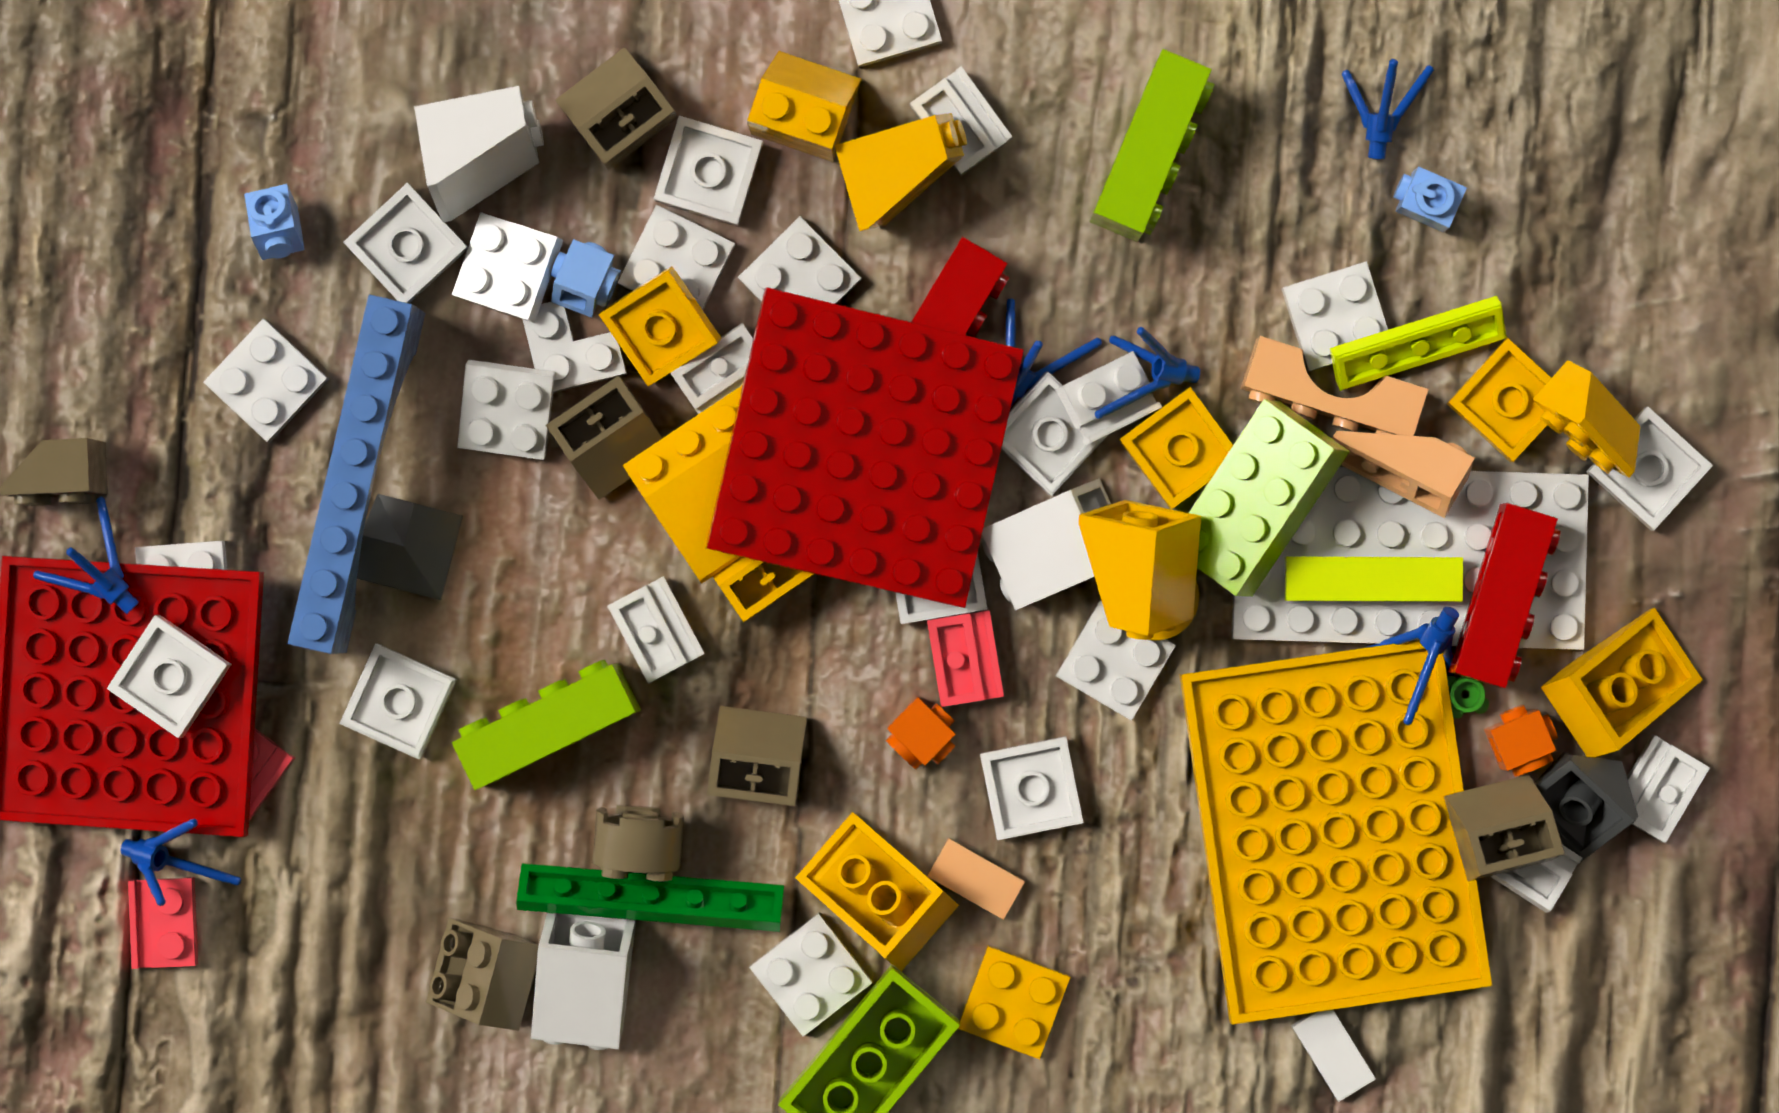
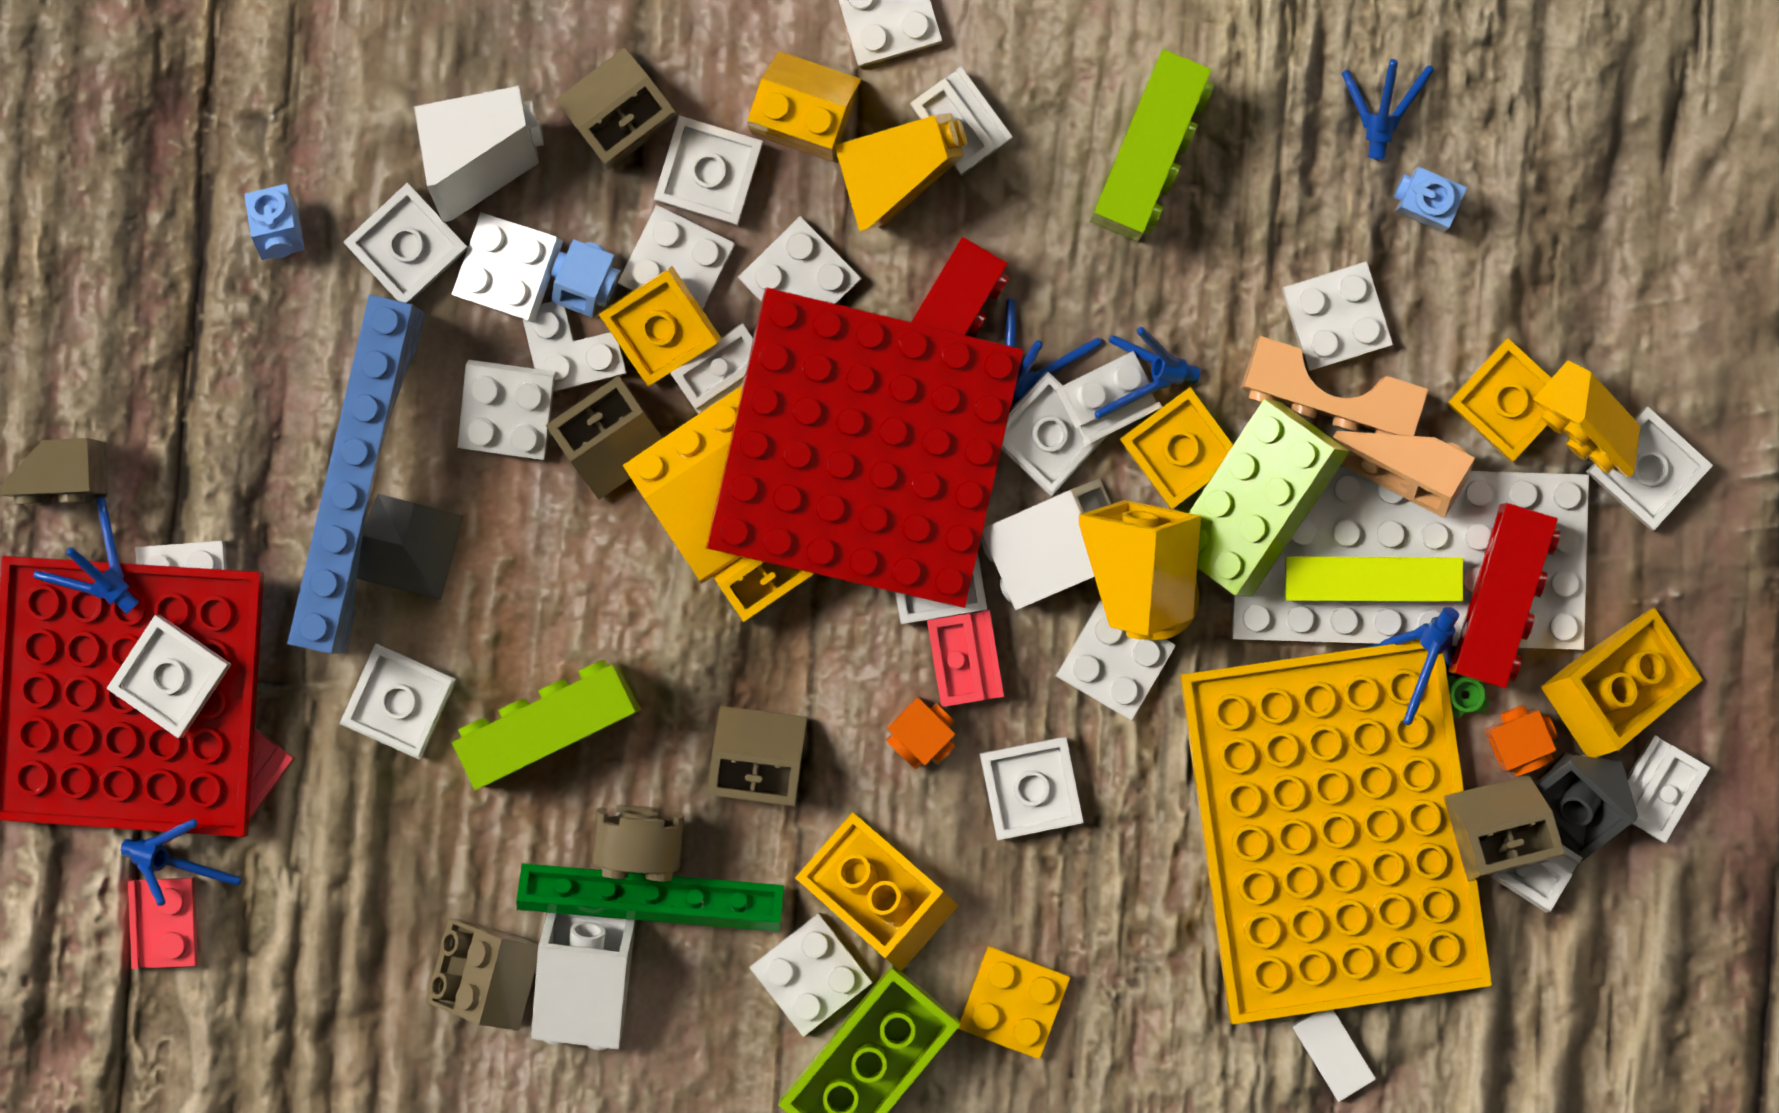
(266, 380): white plate -> none
(656, 629): white plate -> none
(976, 878): light nougat tile -> none
(1418, 343): neon yellow tile -> none

